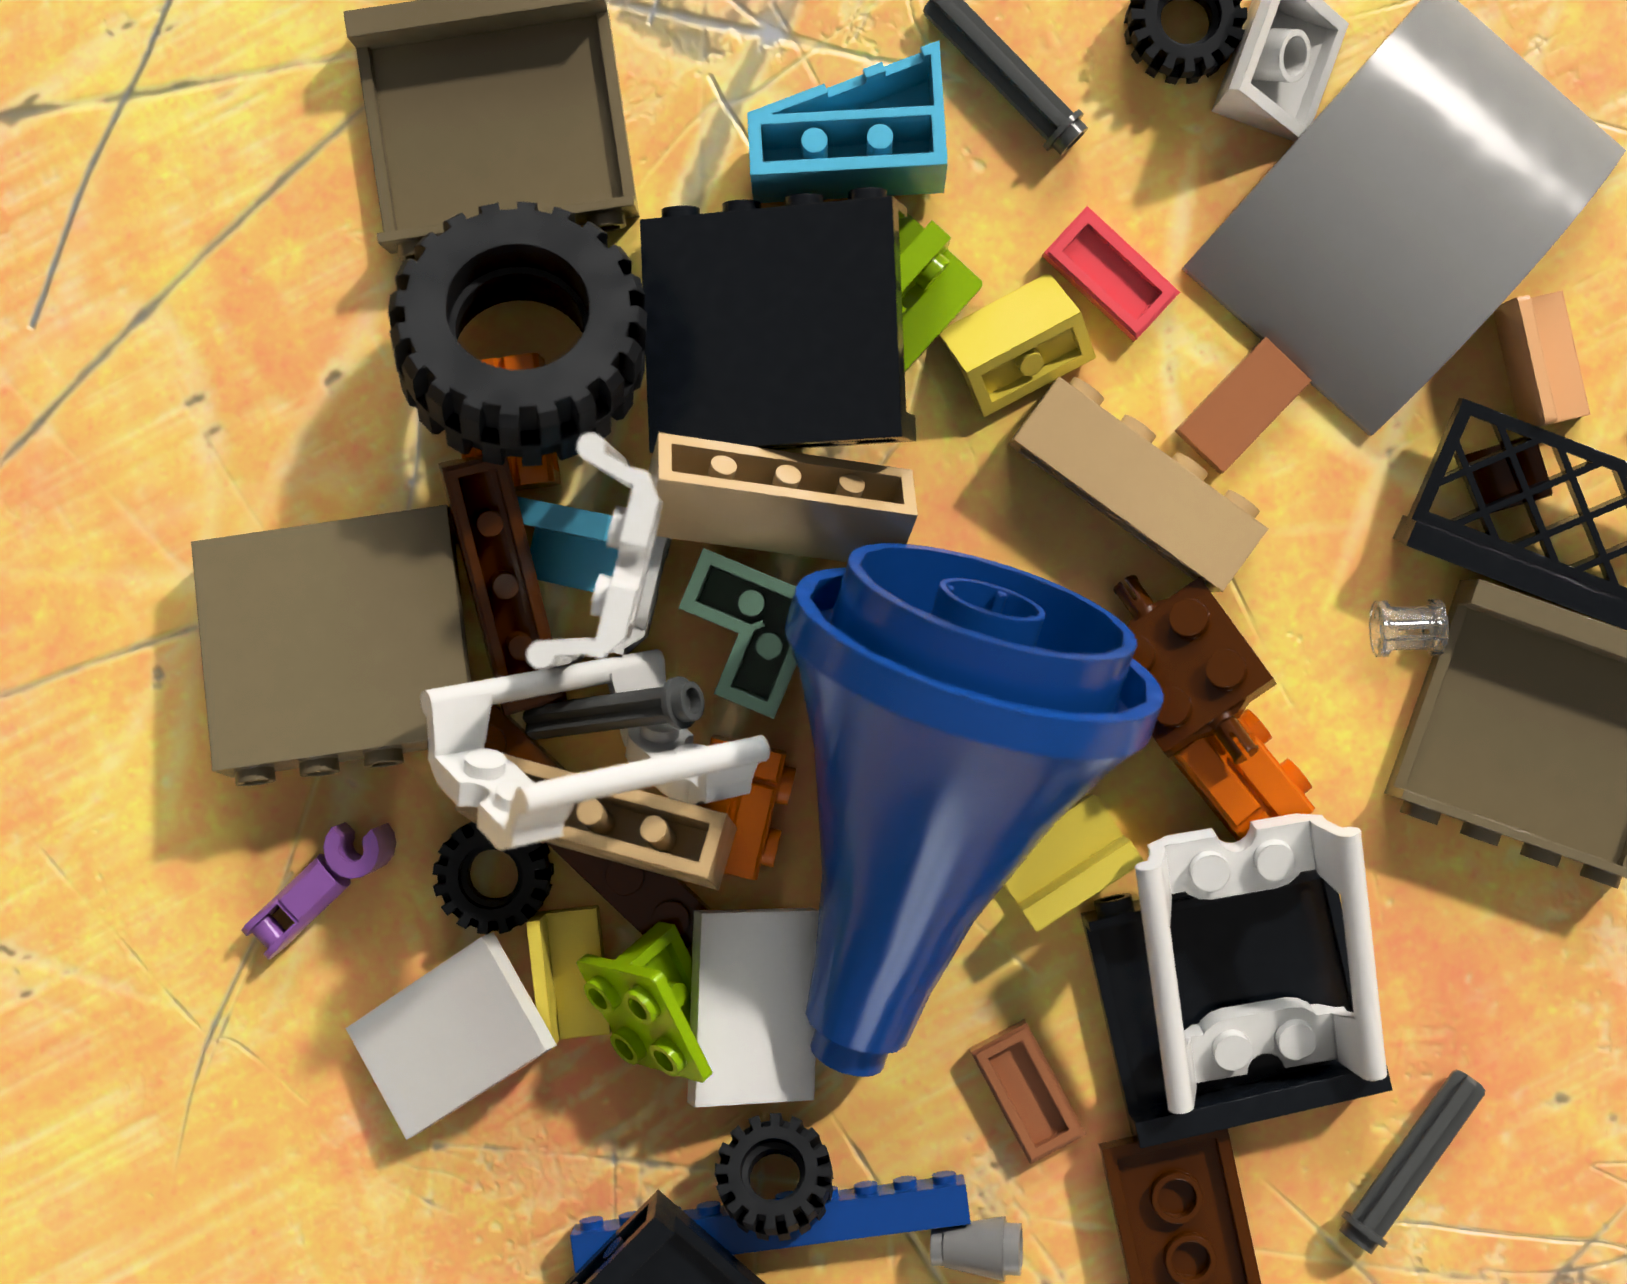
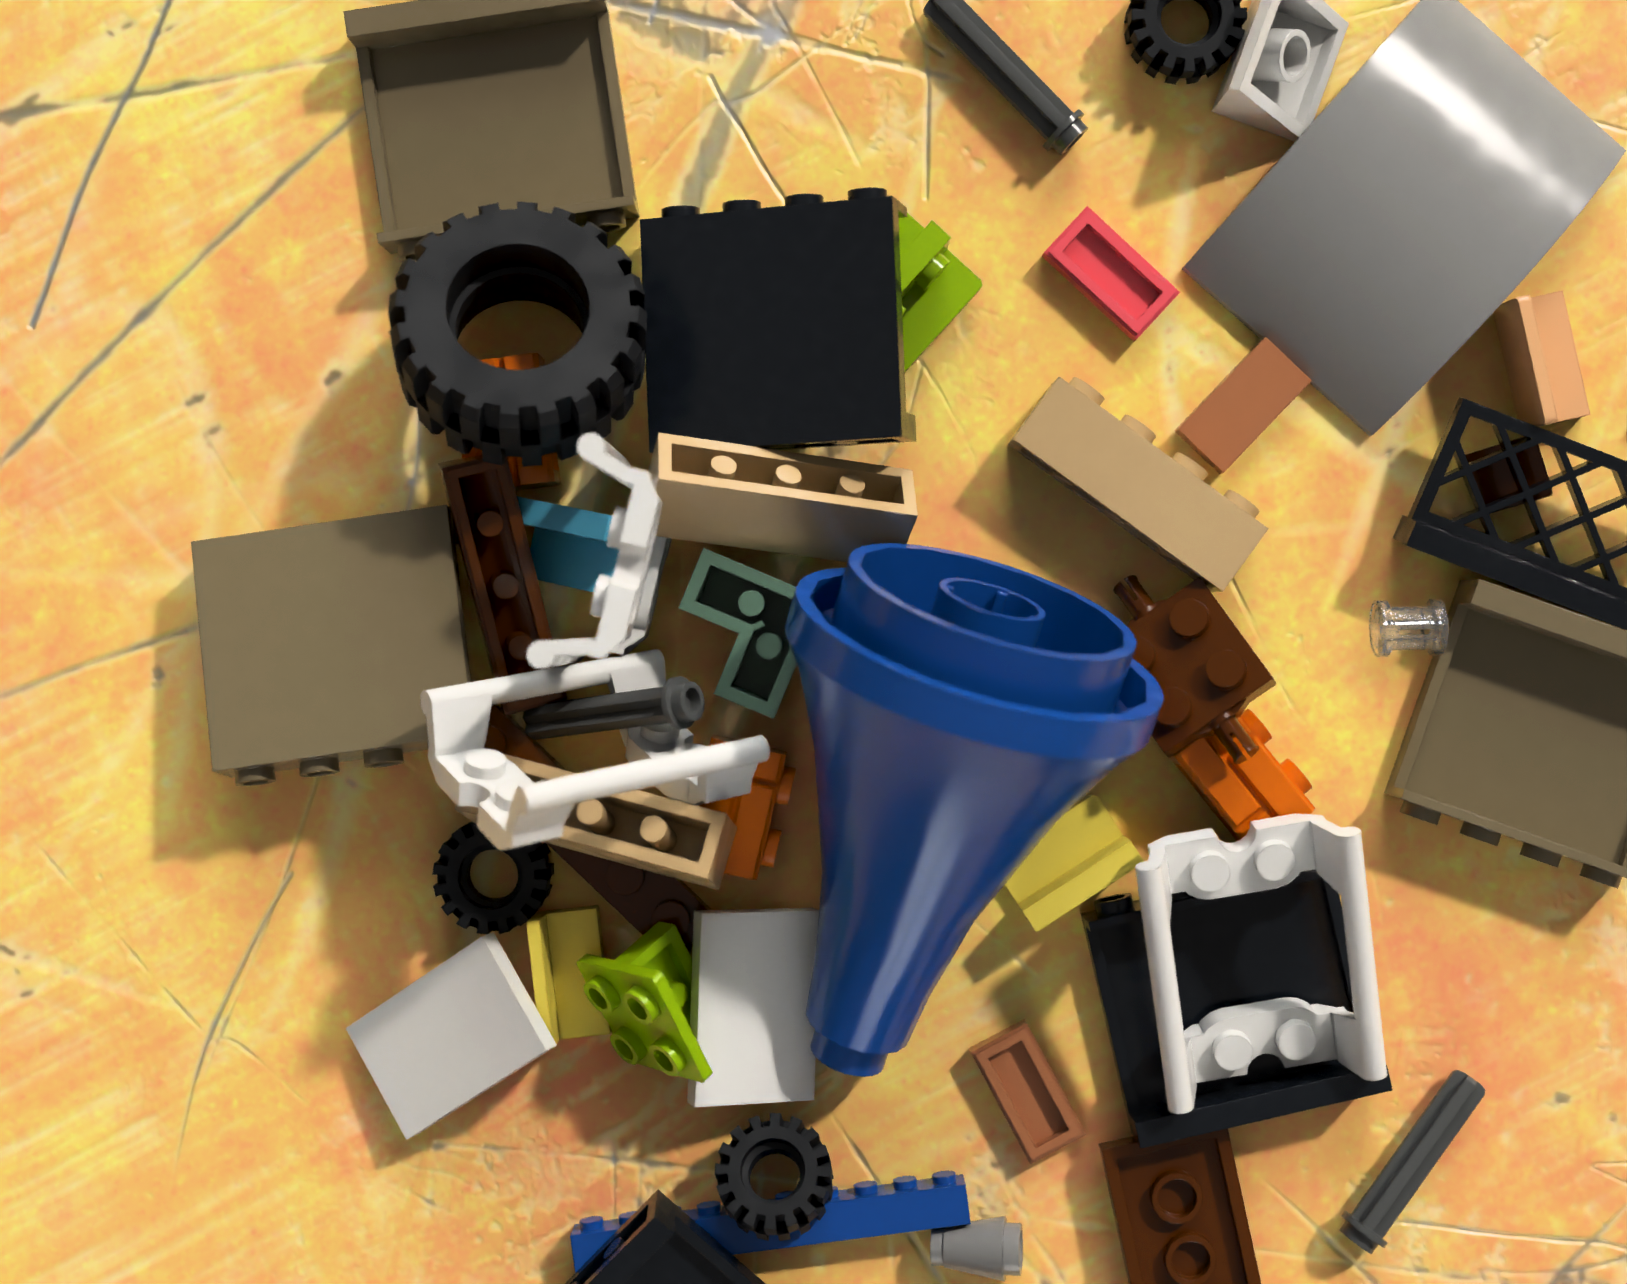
(321, 883): medium lavender piece -> none
(855, 134): medium azure wedge -> none
(1019, 343): light yellow panel -> none

